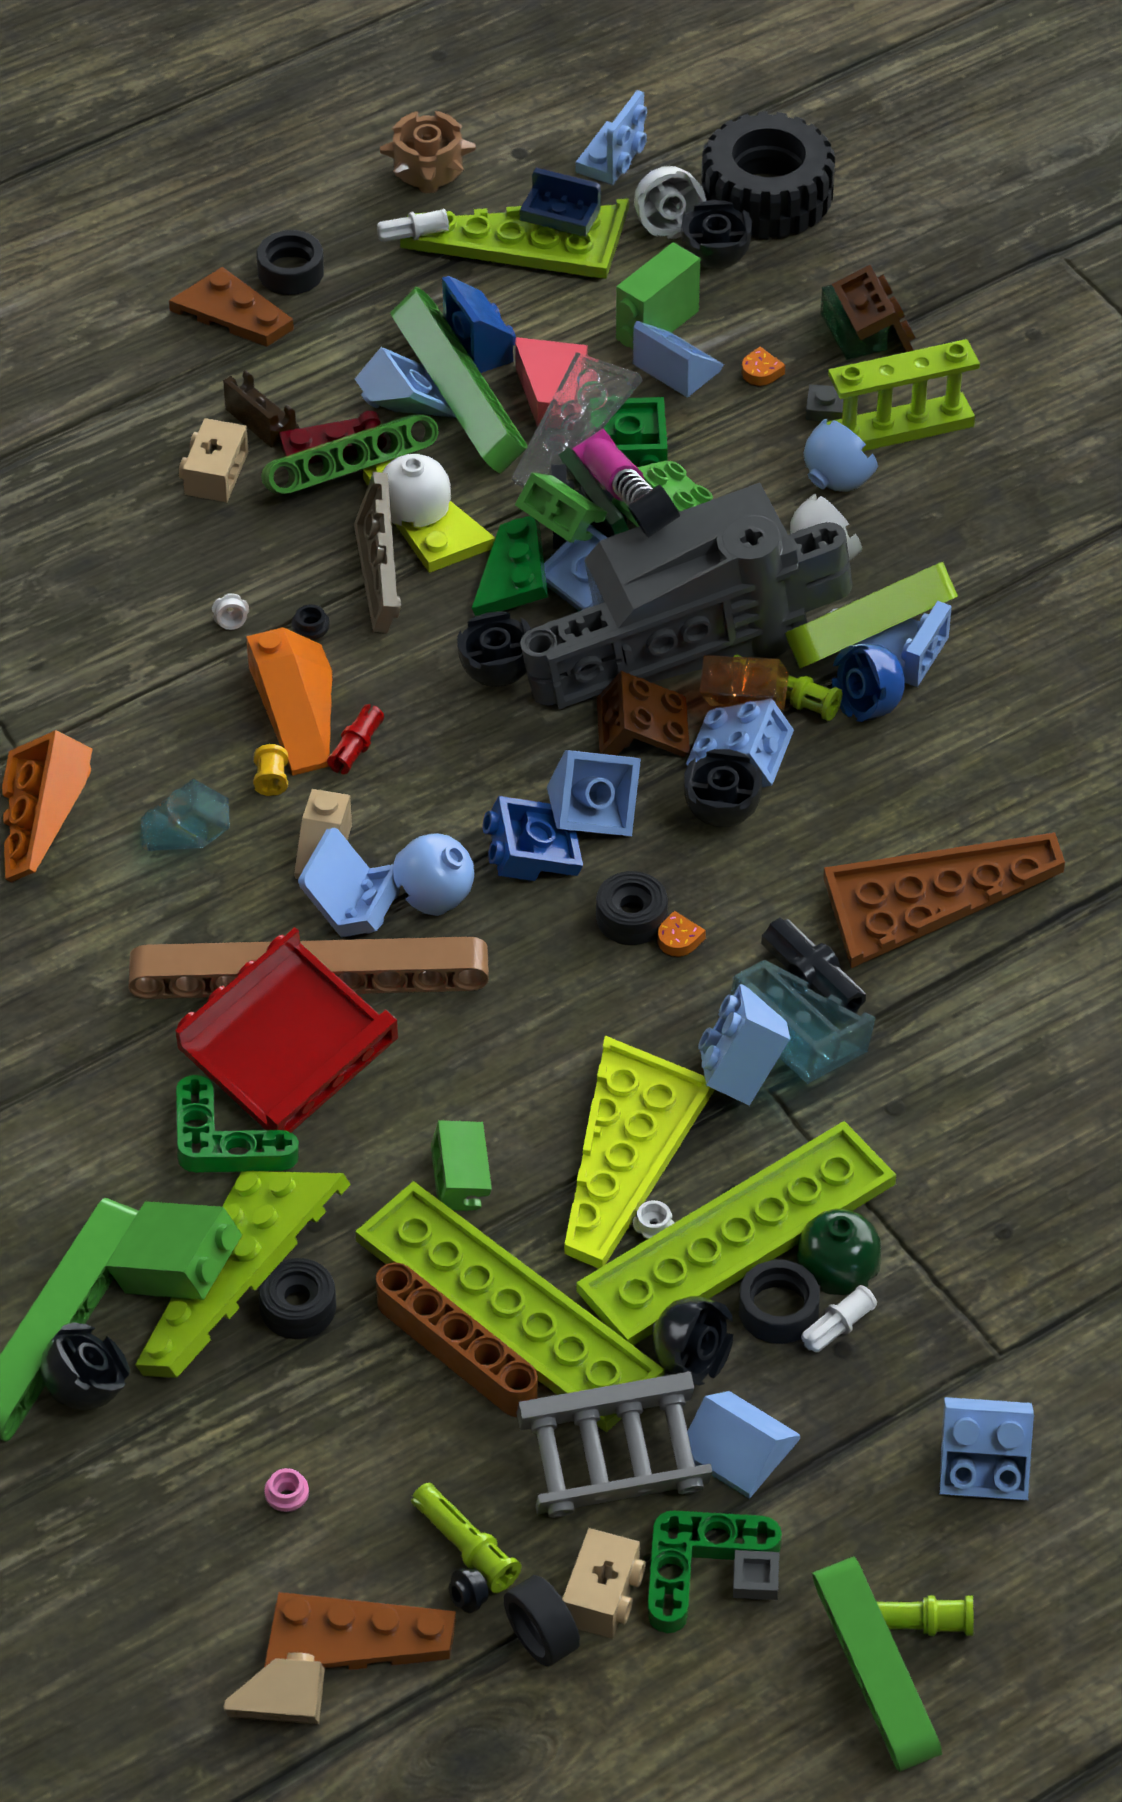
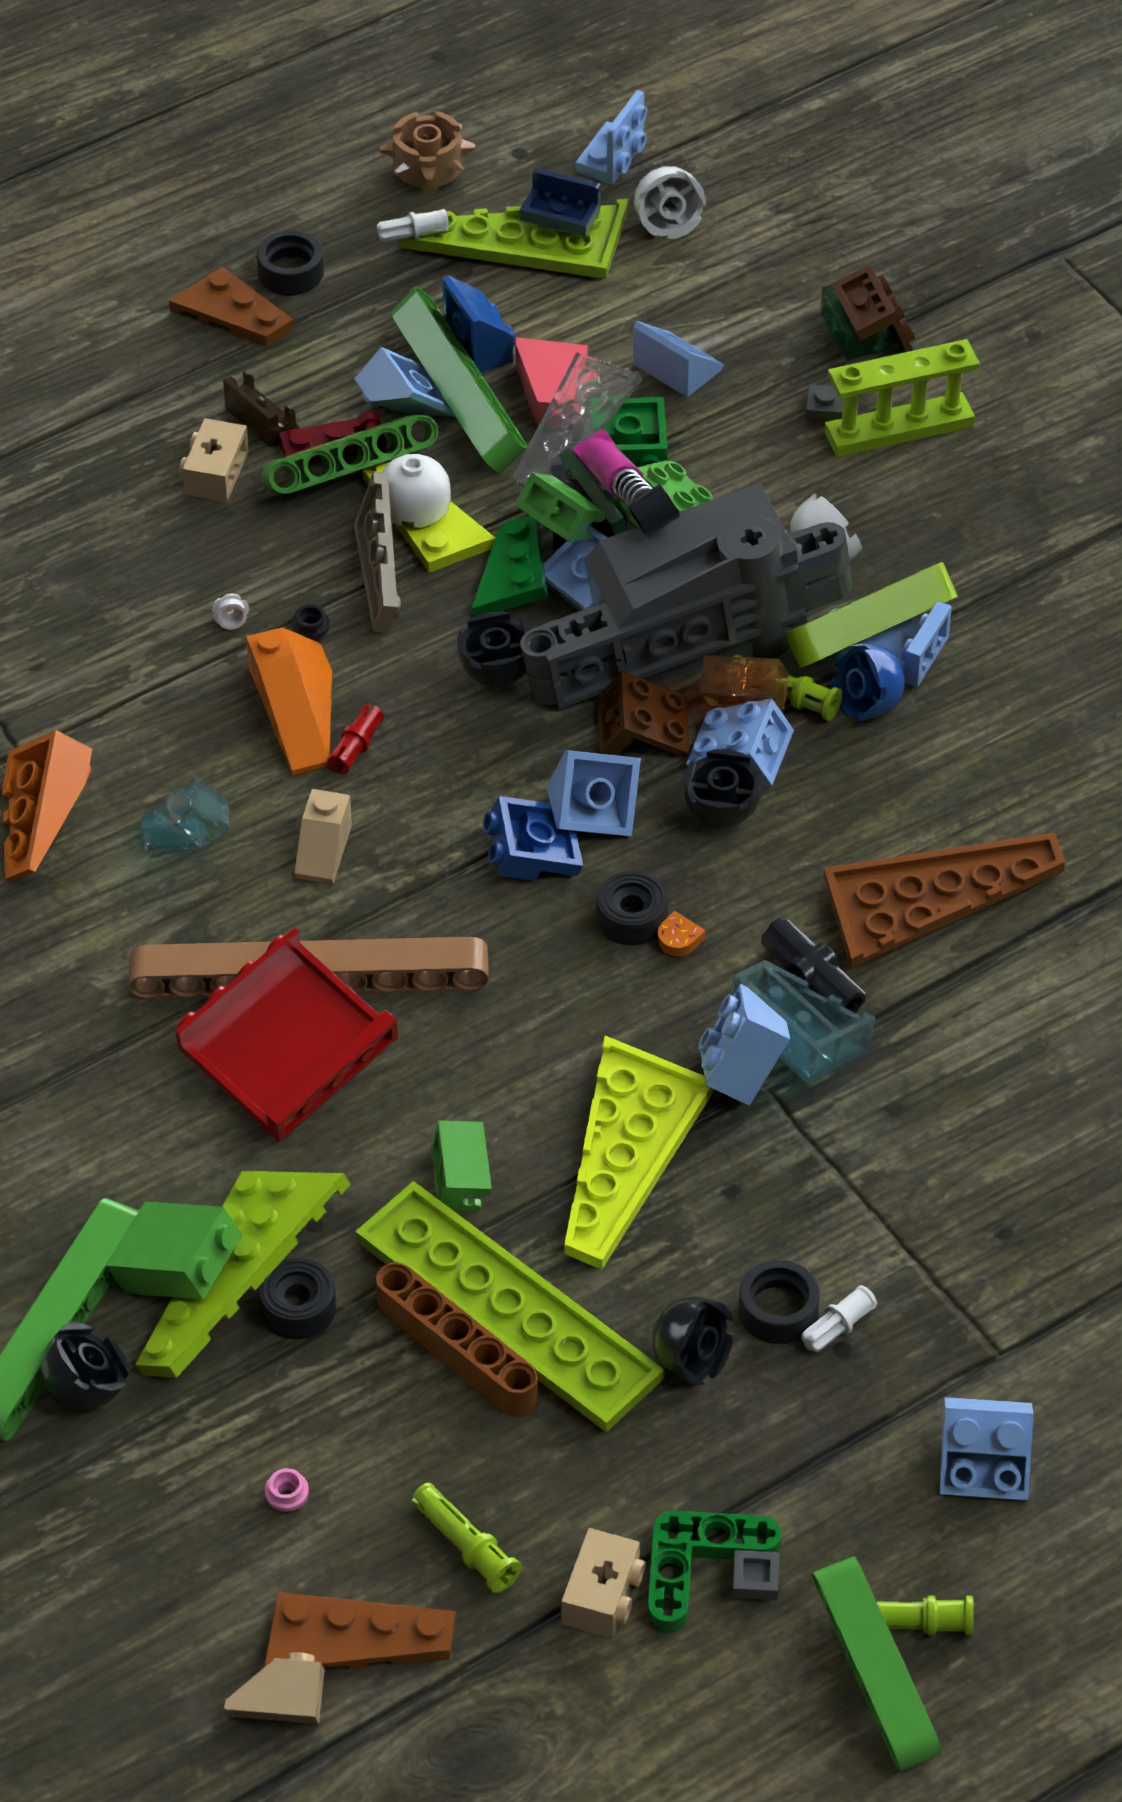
(215, 1144): green beam -> none
(270, 769): yellow bush -> none
(345, 888): light blue bracket -> none
(434, 873): light blue cylinder -> none
(468, 1589): black plate -> none
(541, 1620): black tyre -> none
(628, 1402): light grey fence -> none
(652, 1212): white plate -> none
(659, 293): bright green brick -> none
(716, 233): black cylinder -> none
(735, 1231): lime plate -> none
(738, 1441): light blue slope -> none
(761, 368): orange tile -> none
(775, 147): black tyre -> none
(836, 458): light blue cylinder -> none
(840, 1251): dark green cylinder -> none

